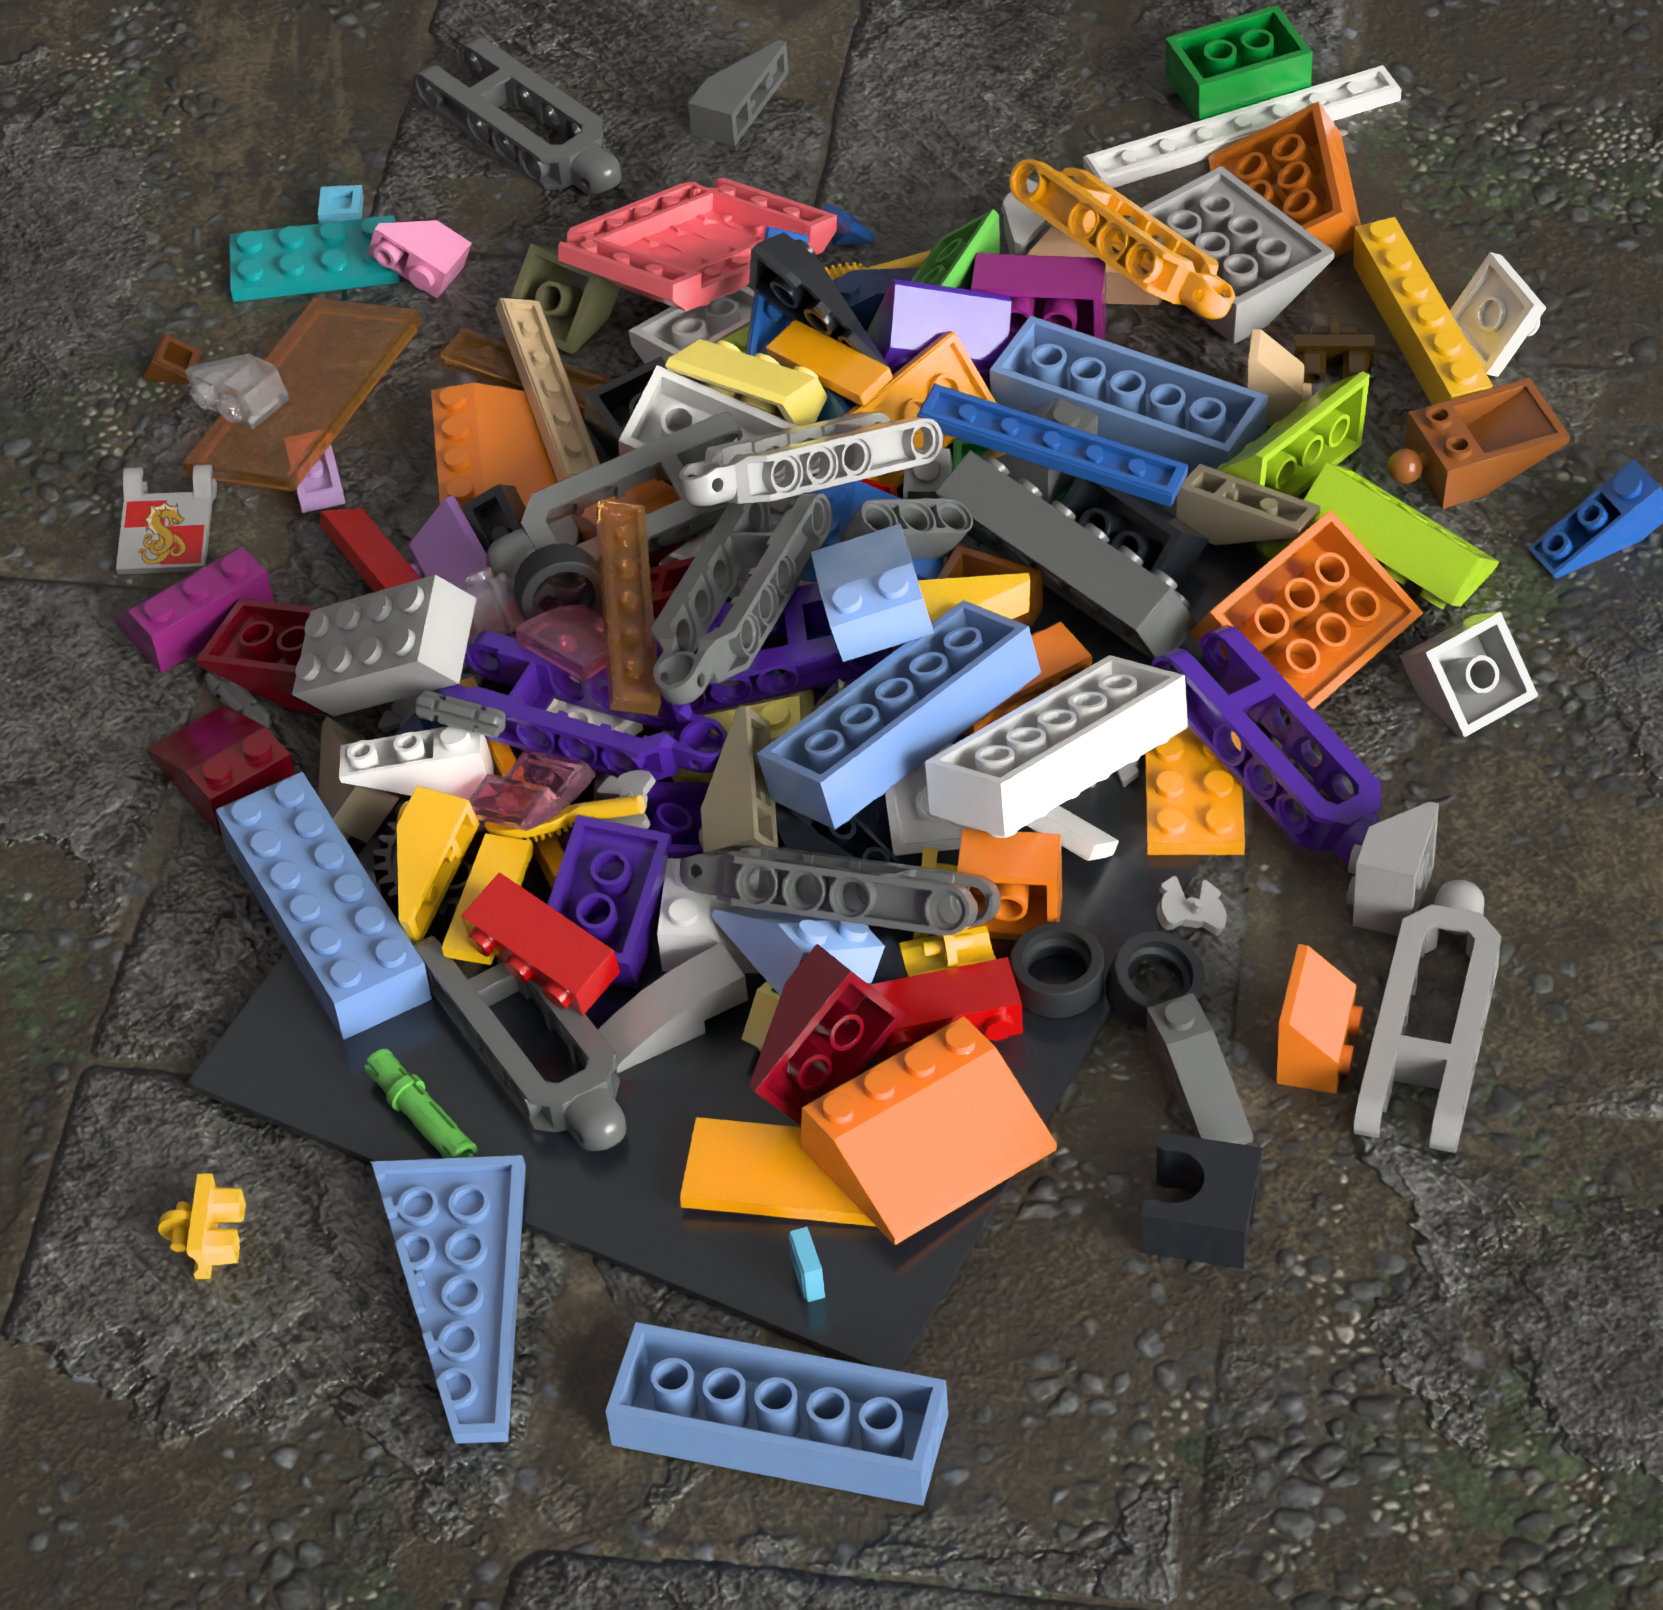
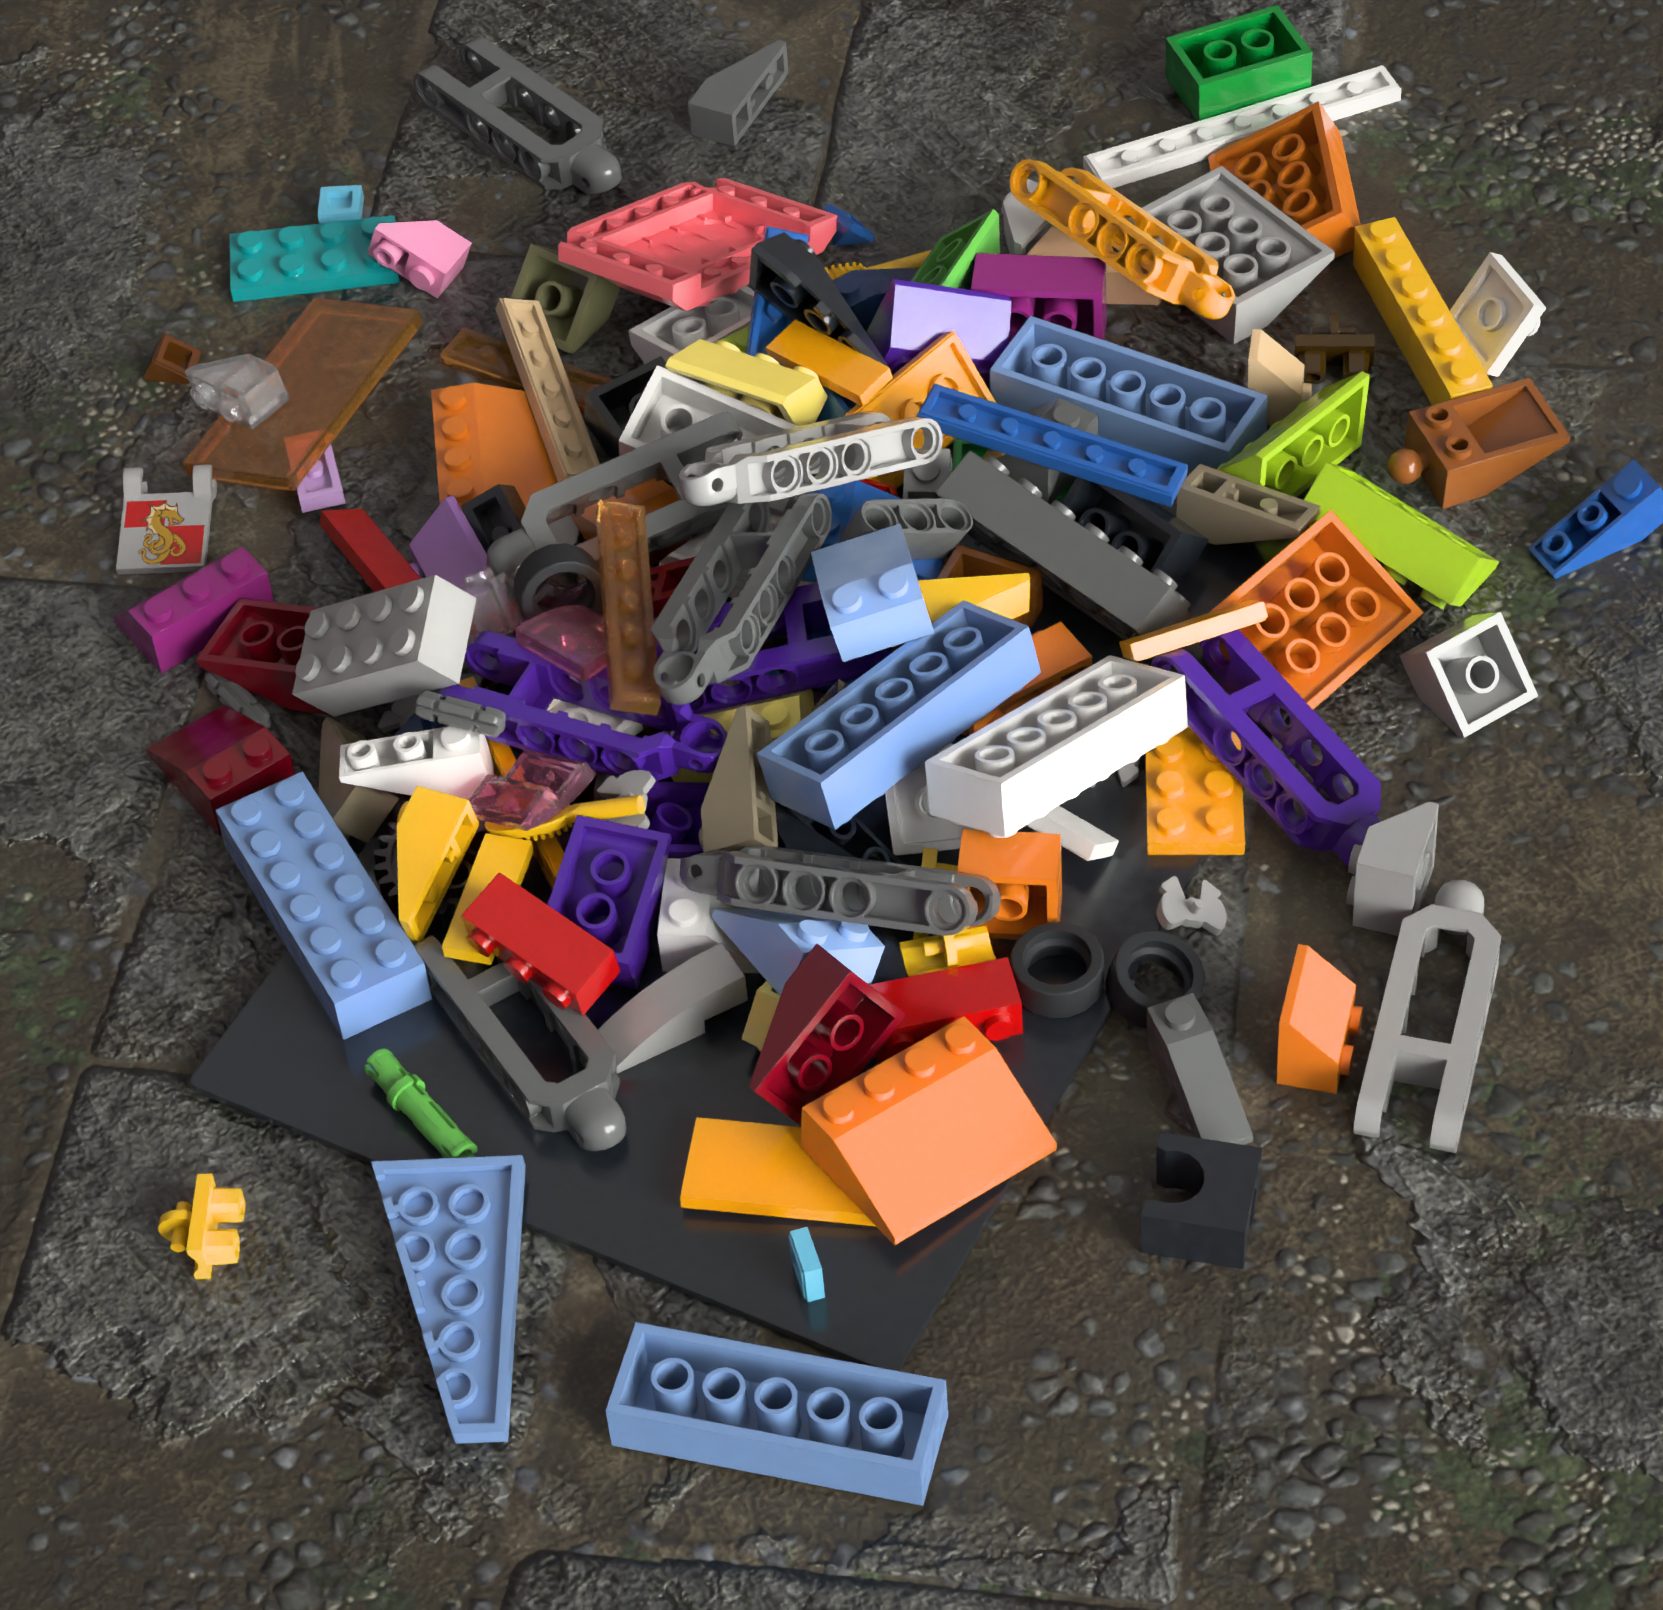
(1193, 630): none -> tile

